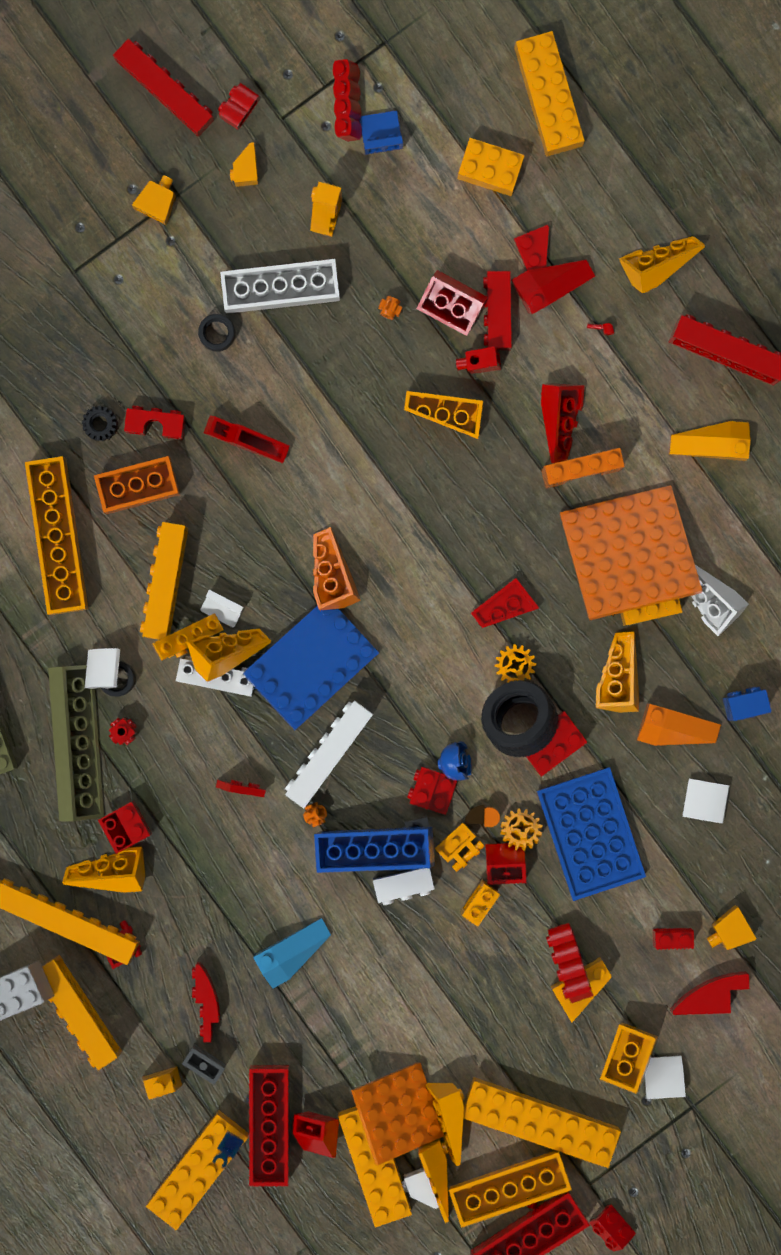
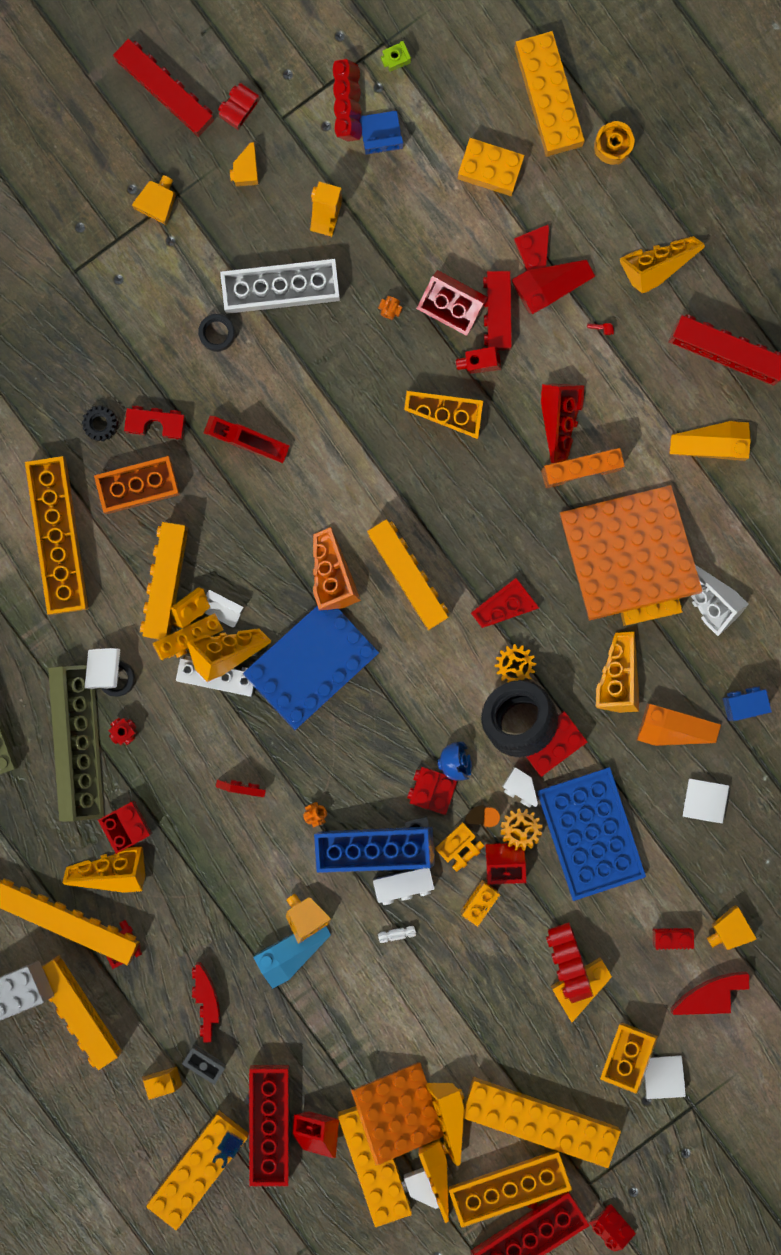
(189, 608): none -> light orange bracket
(305, 917): none -> light orange torso
(330, 752): white brick -> none
(395, 63): none -> lime brick
(397, 934): none -> white axle
(407, 574): none -> light orange brick
(521, 785): none -> white slope
(603, 143): none -> light orange brick

